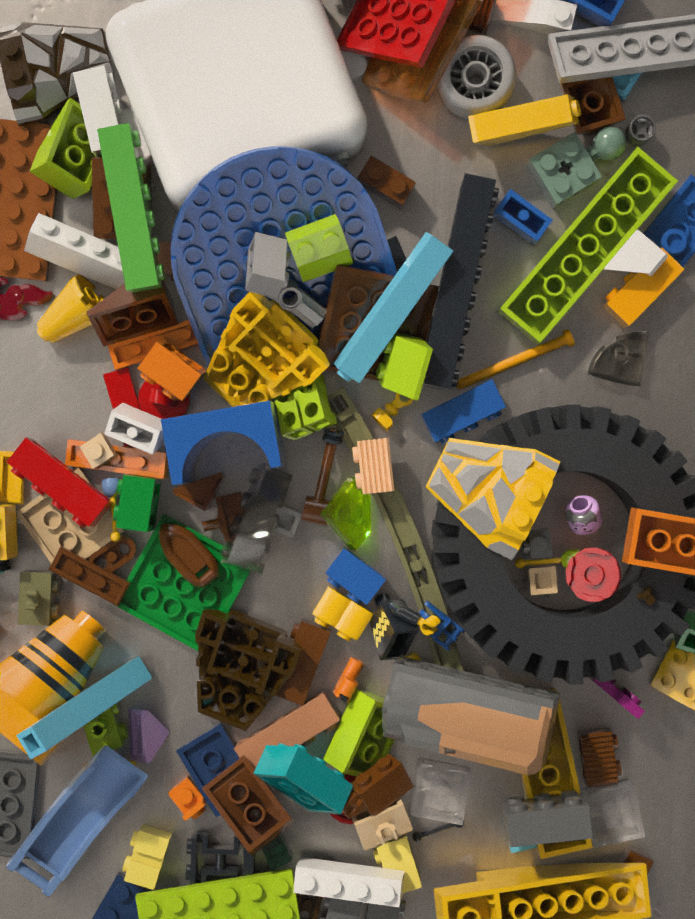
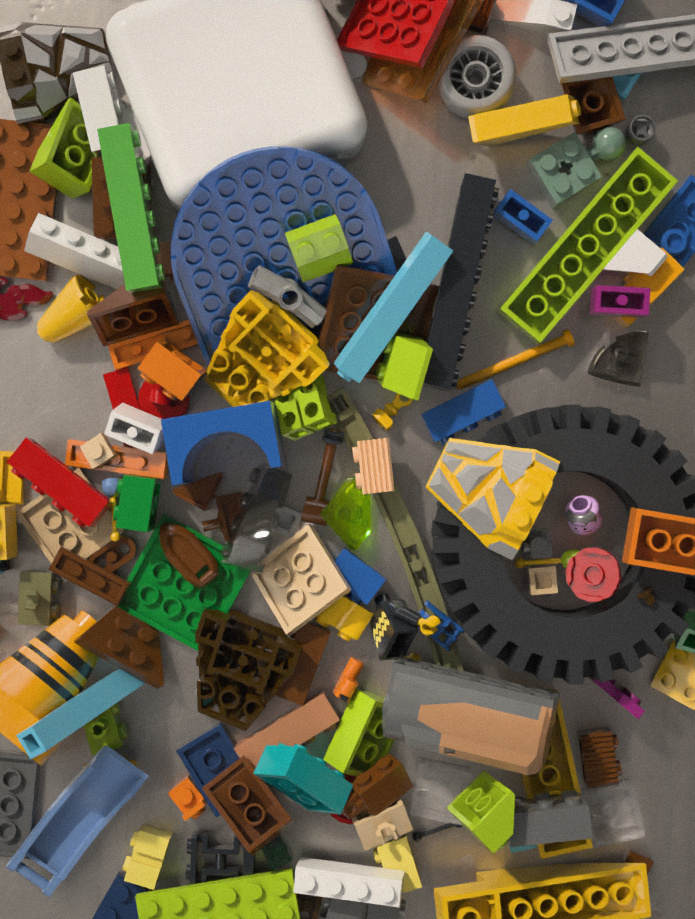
(126, 644): none -> reddish brown wing
(145, 735): lavender slope -> none
(267, 265): light grey brick -> none
(300, 580): none -> tan plate
(386, 182): reddish brown brick -> none
(486, 811): none -> lime slope
(620, 301): none -> magenta brick

